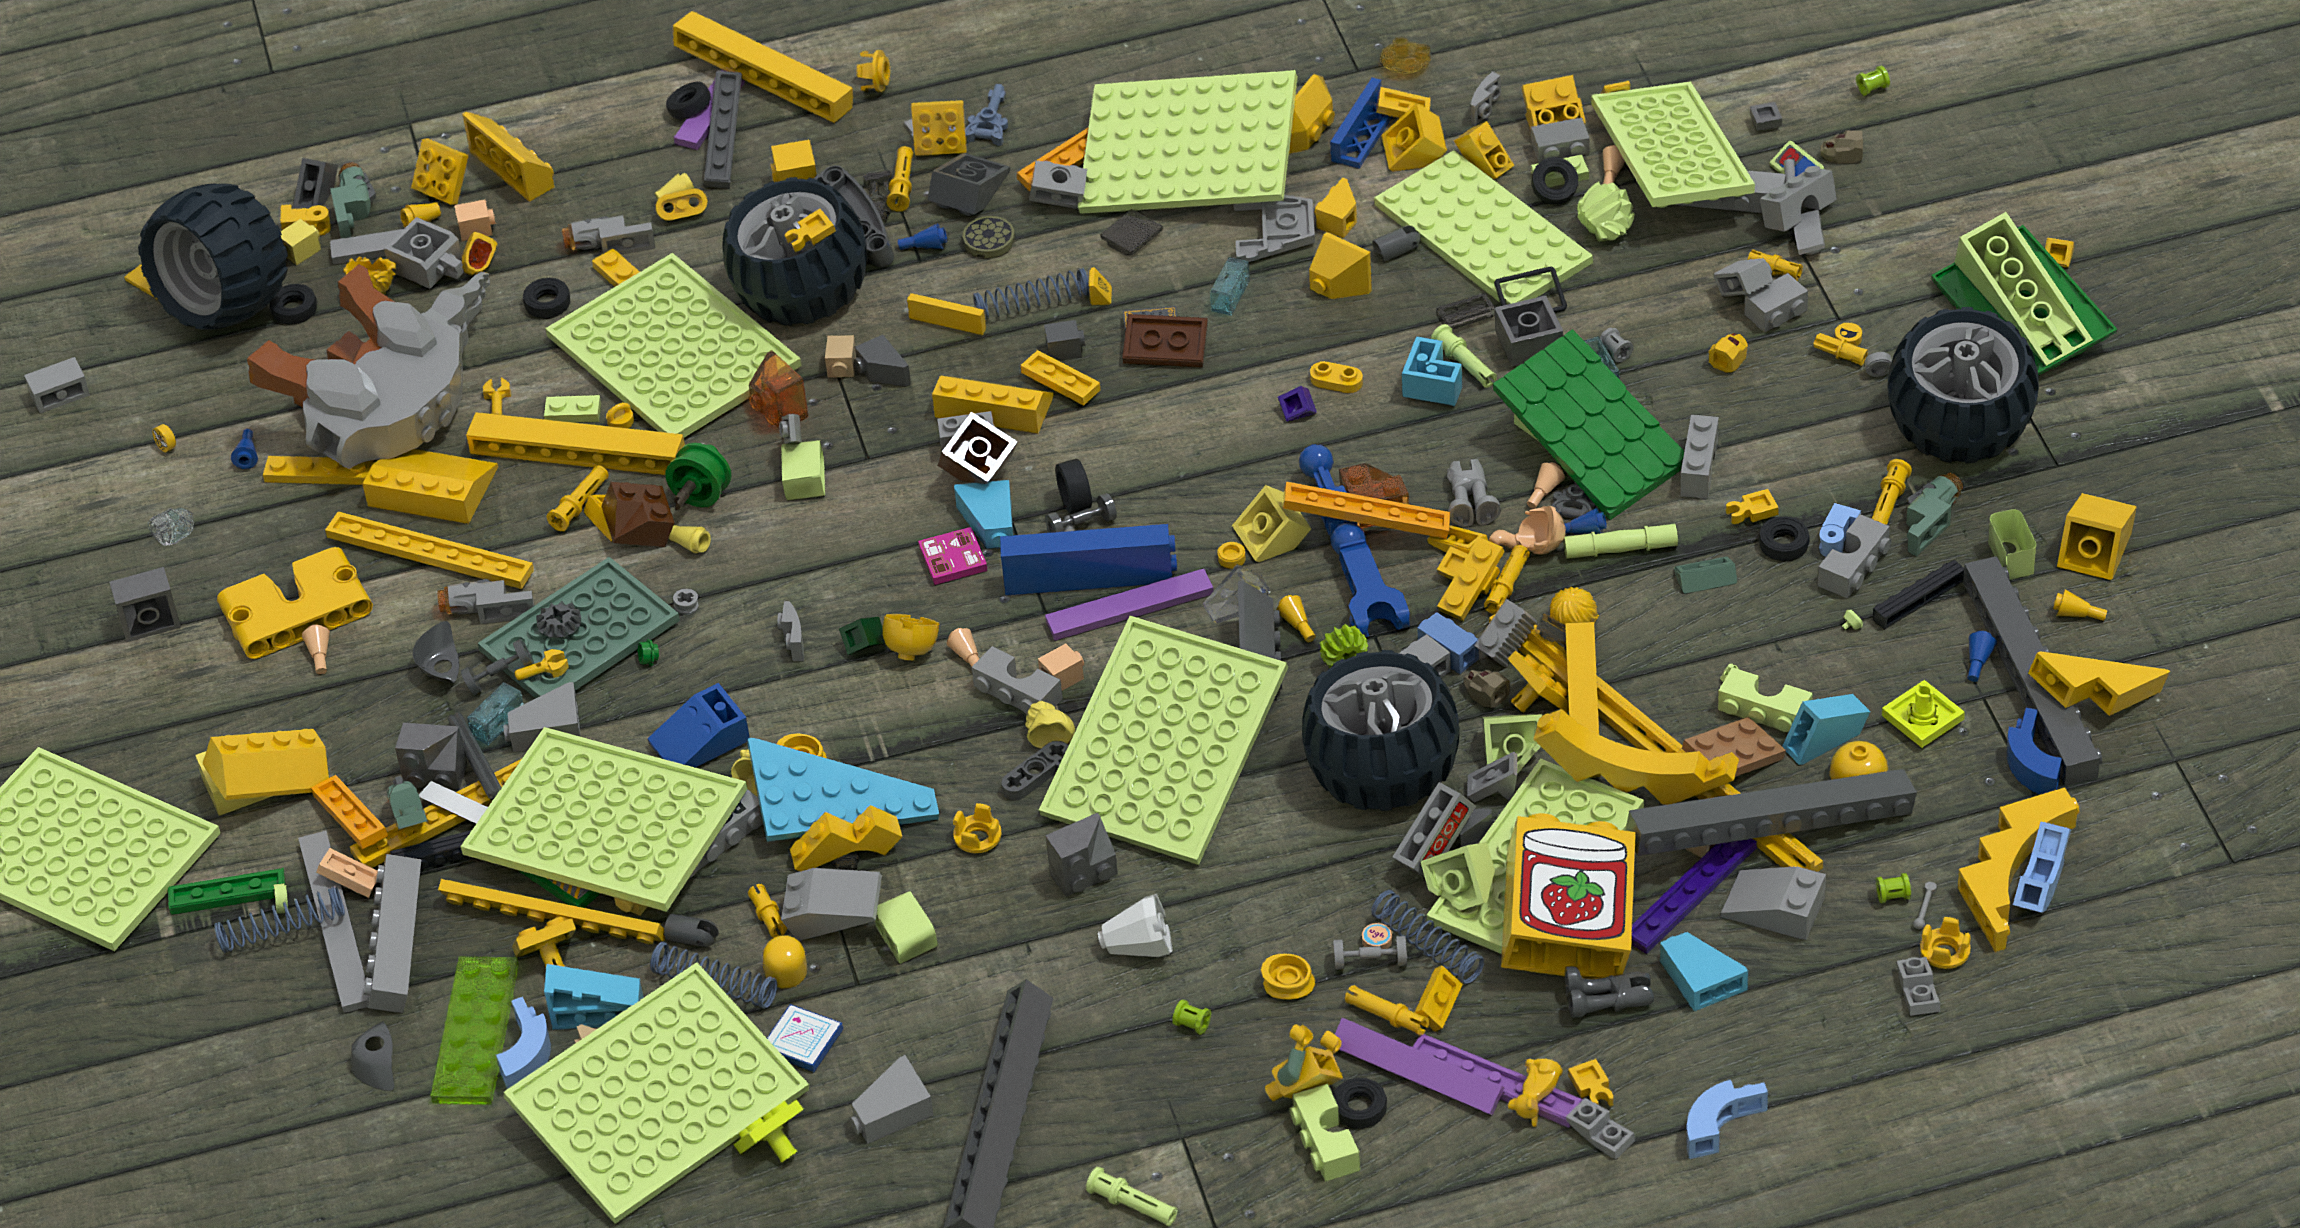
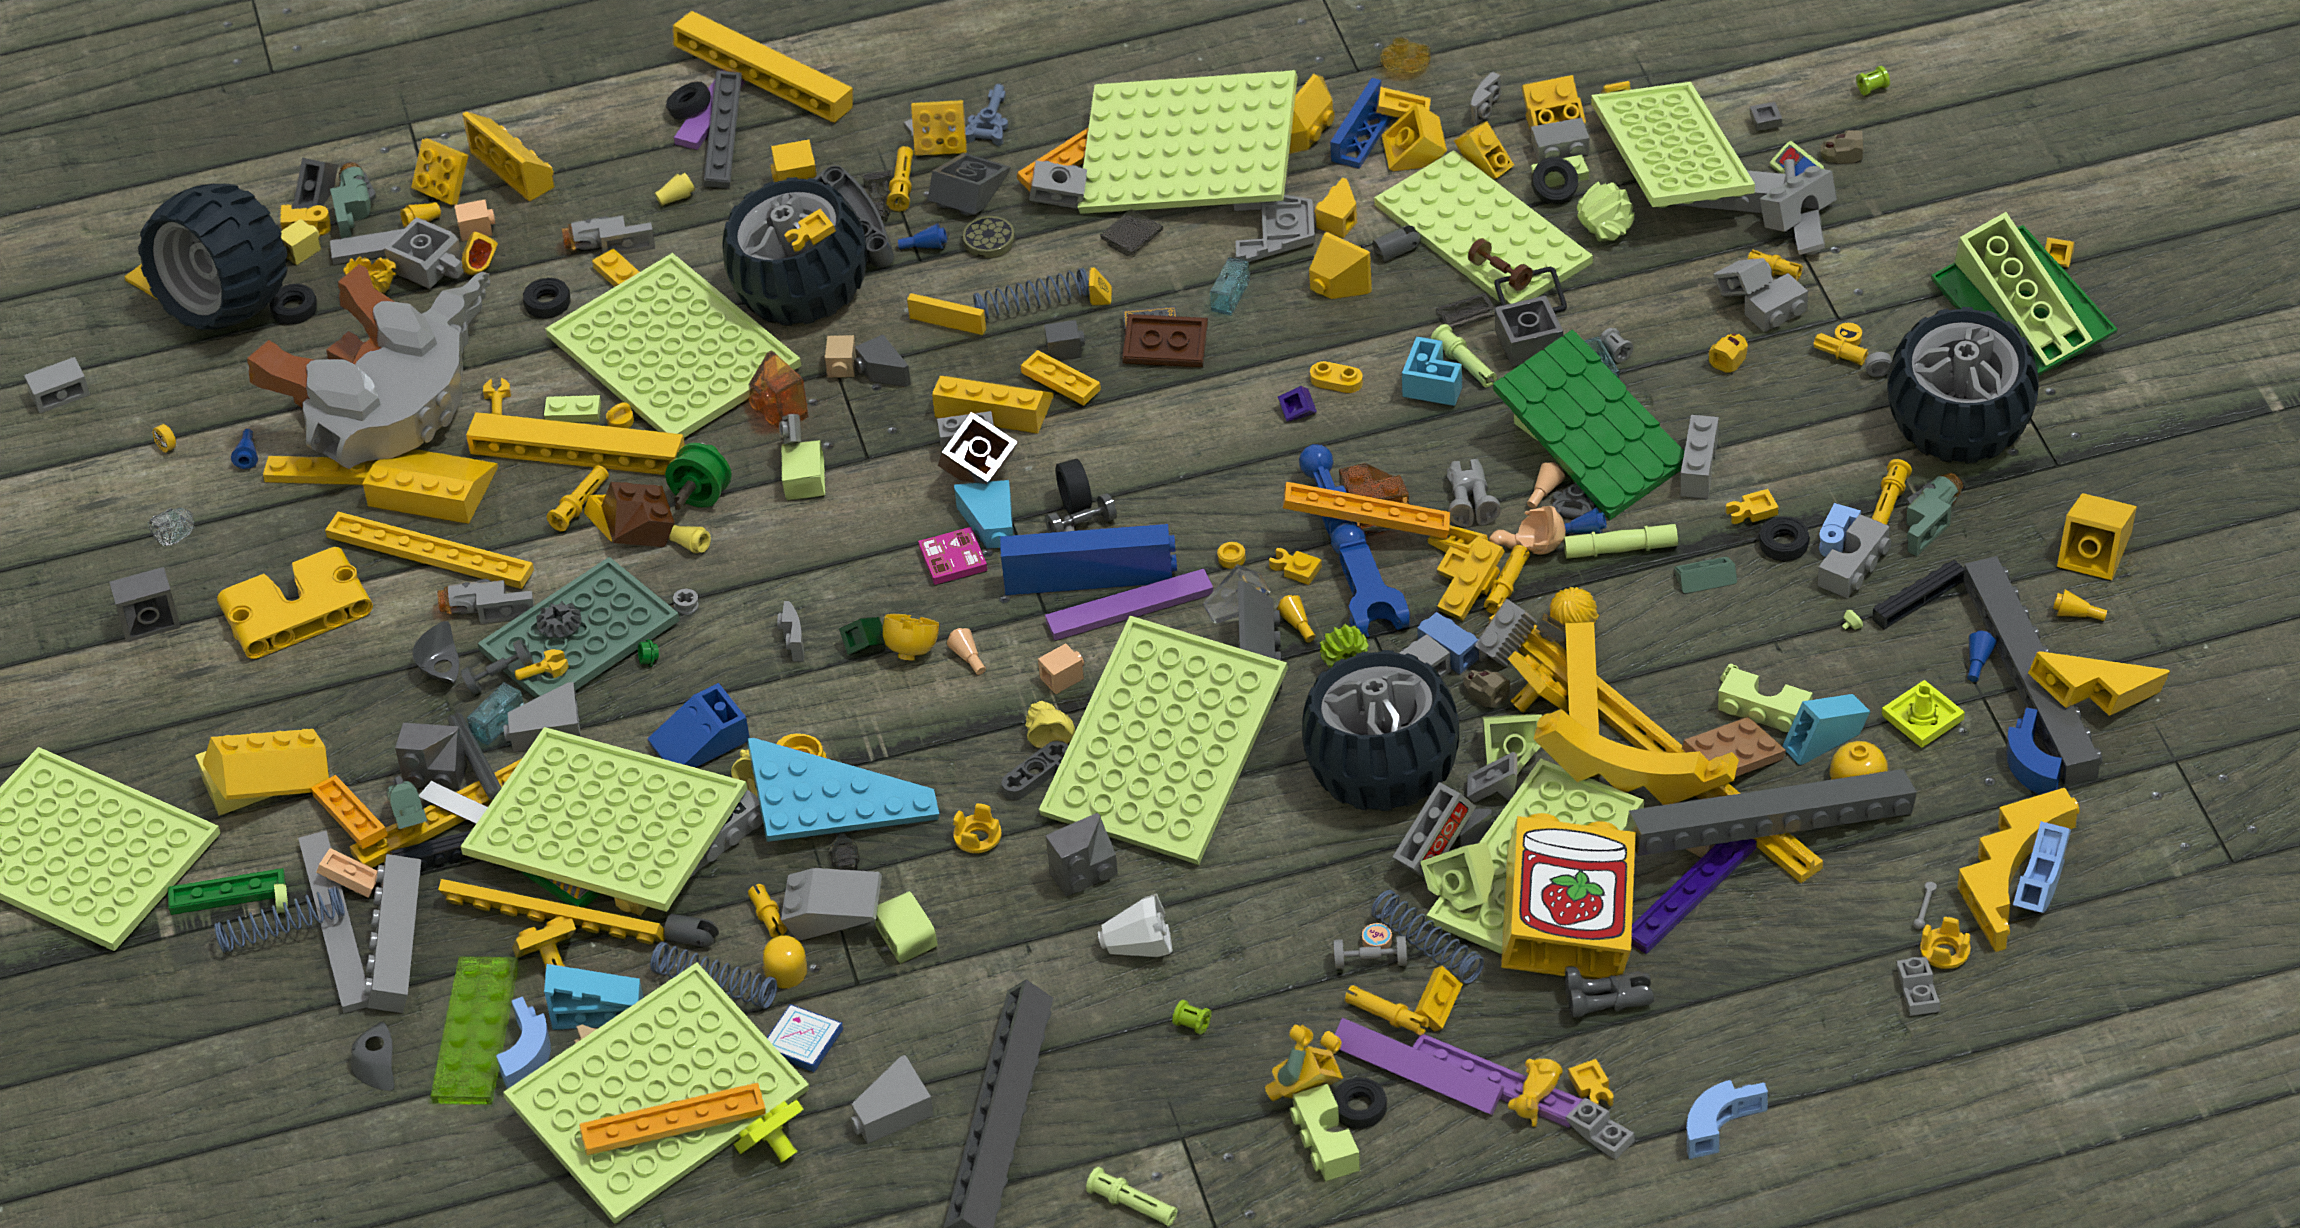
(316, 640): light nougat cone -> none
(672, 1118): none -> light orange plate
(681, 204): yellow plate -> none
(835, 837): yellow arch -> none
(877, 70): yellow piece -> none
(997, 676): light grey arch -> none
(1269, 528): light yellow slope -> none
(1287, 976): yellow piece -> none
(1298, 567): none -> yellow plate
(1519, 277): none -> reddish brown wheel
(1612, 163): light nougat cone -> none
(1701, 970): medium azure slope -> none
(1777, 899): light grey slope -> none
(1893, 888): lime bush -> none
(2012, 528): yellowish green piece -> none

